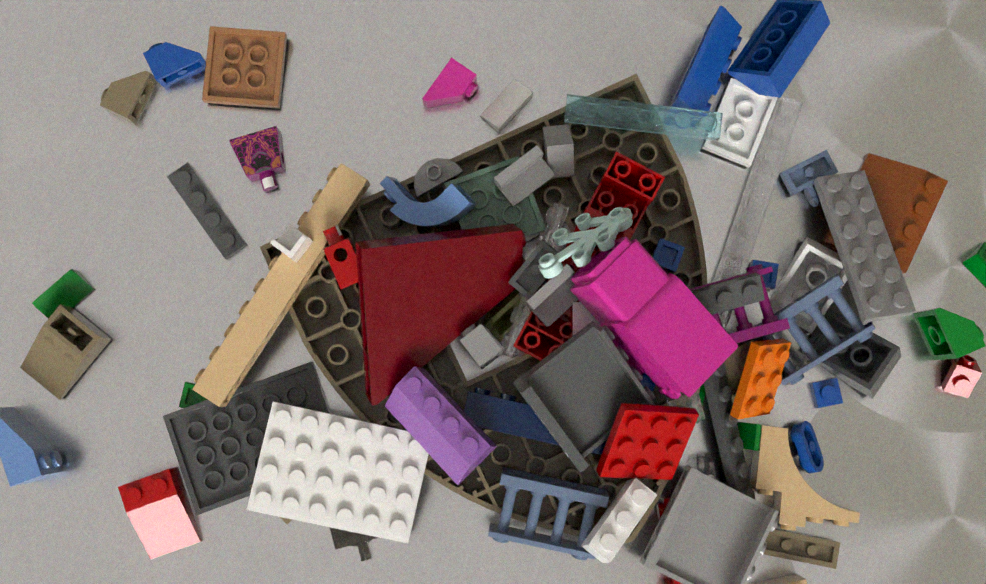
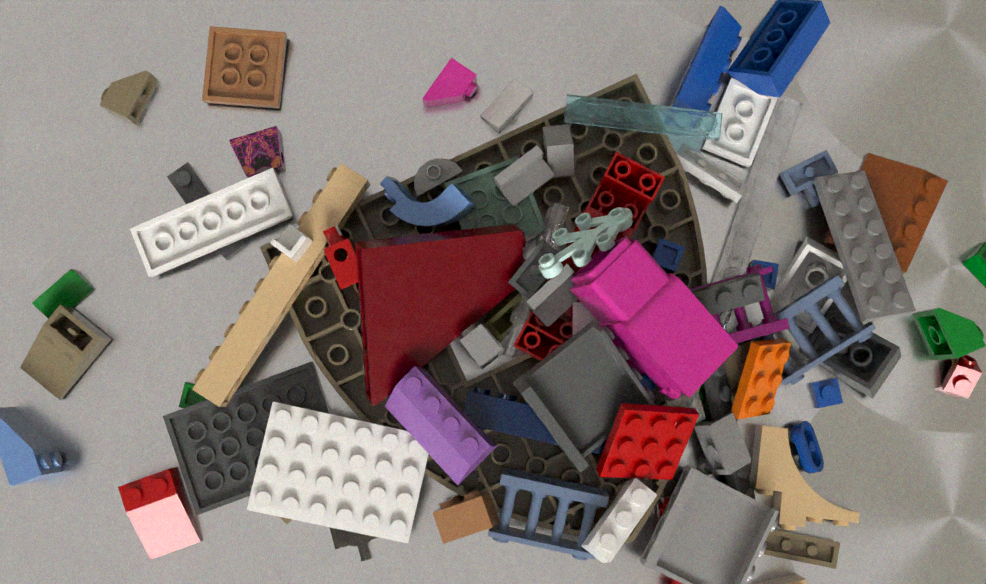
(172, 62): blue slope -> none
(211, 222): none -> white plate
(465, 515): none -> medium nougat brick
(711, 173): none -> white plate
(723, 445): none -> light grey panel
(750, 435): green slope -> none

